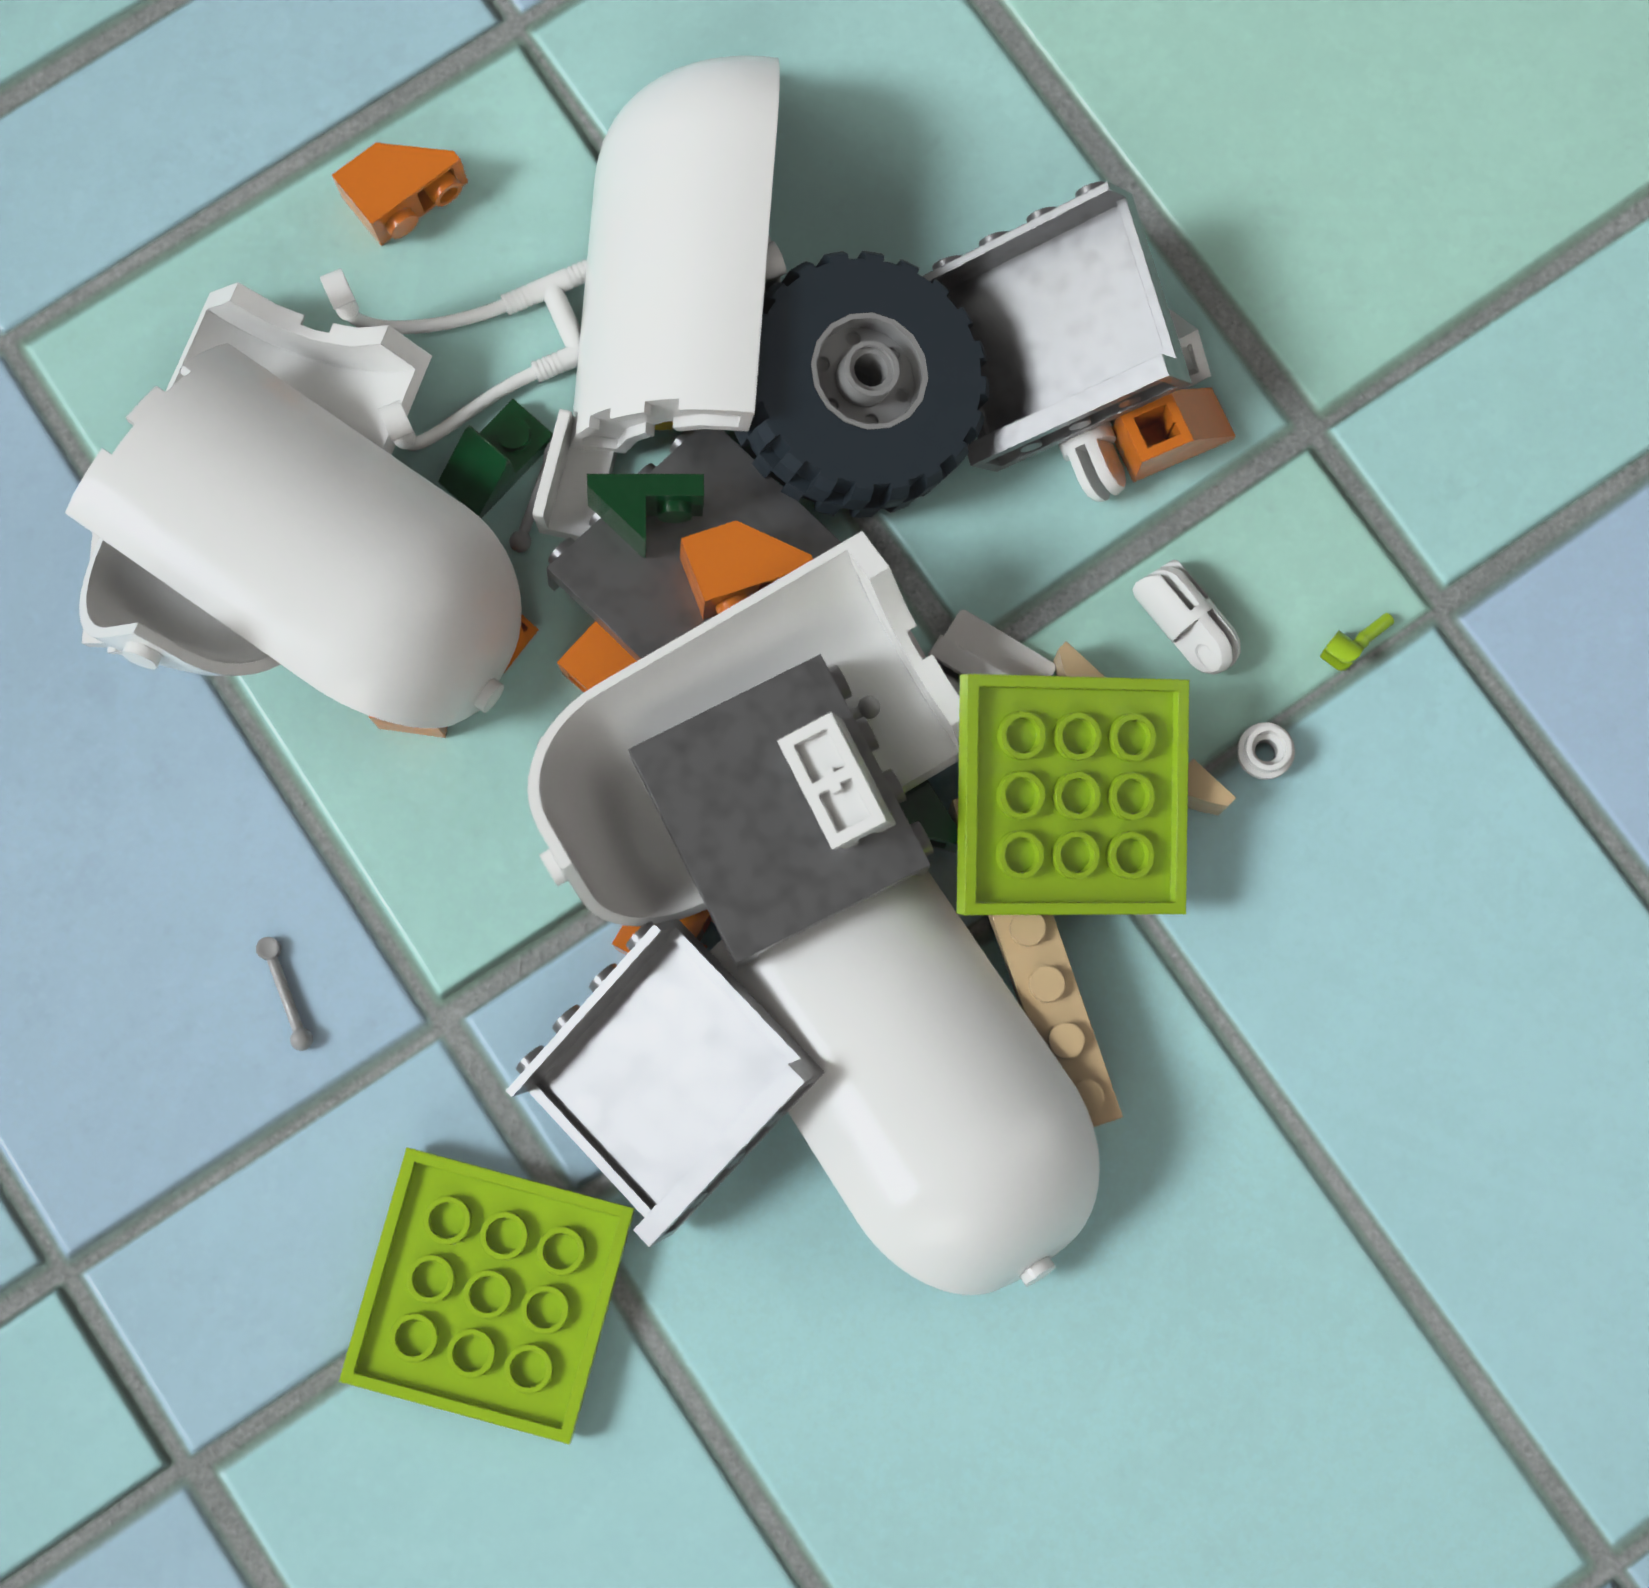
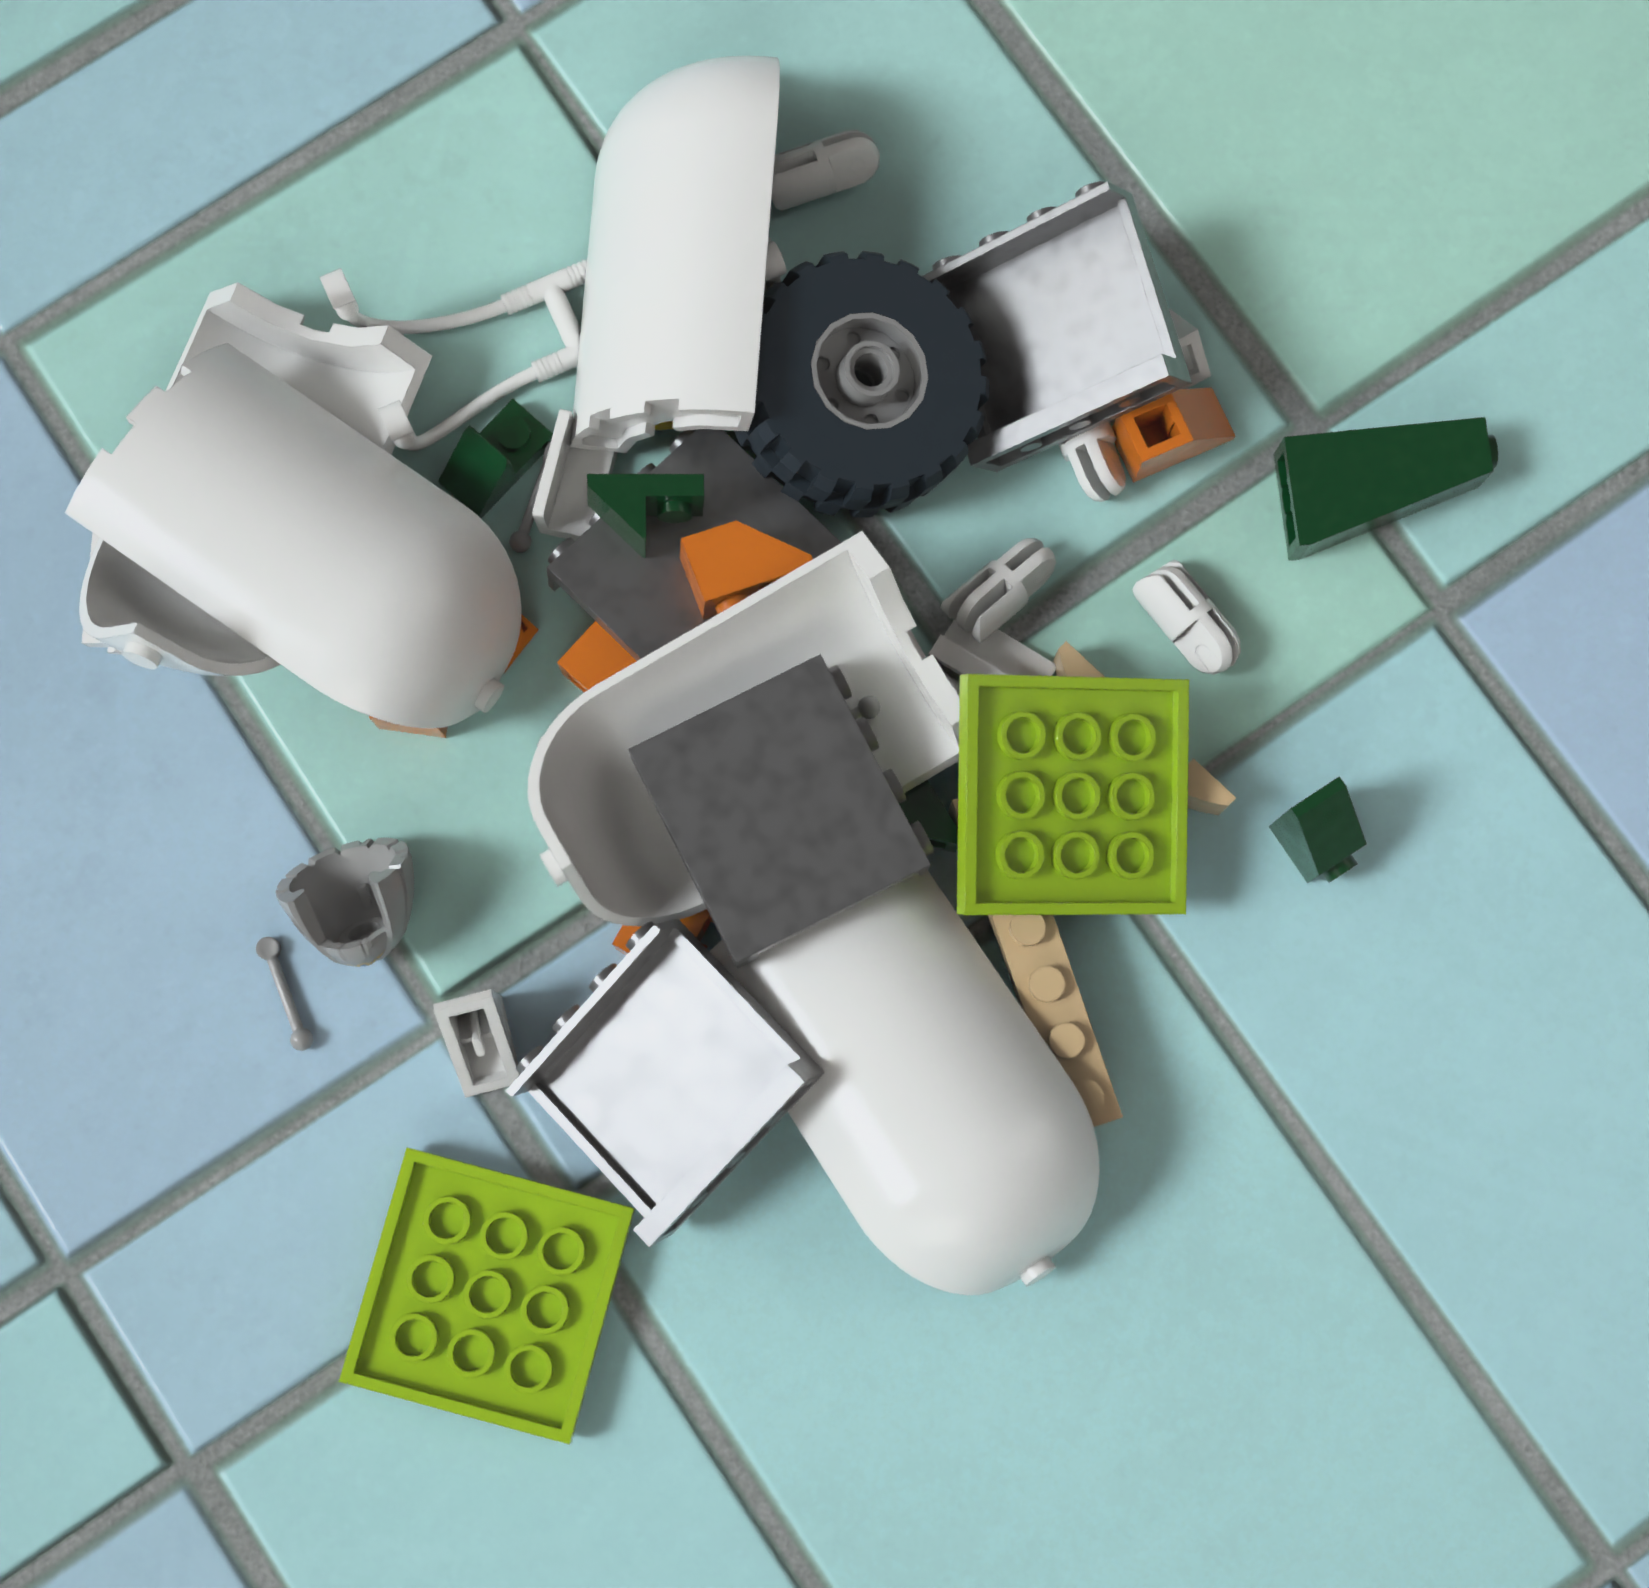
(352, 899): none -> light grey hair
(398, 185): orange slope -> none
(478, 1041): none -> white slope
(823, 168): none -> white arm
(836, 781): white hinge -> none
(1000, 588): none -> white arm
(1277, 738): white plate -> none
(1321, 833): none -> dark green slope
(1343, 650): lime hand -> none
(1370, 477): none -> dark green slope

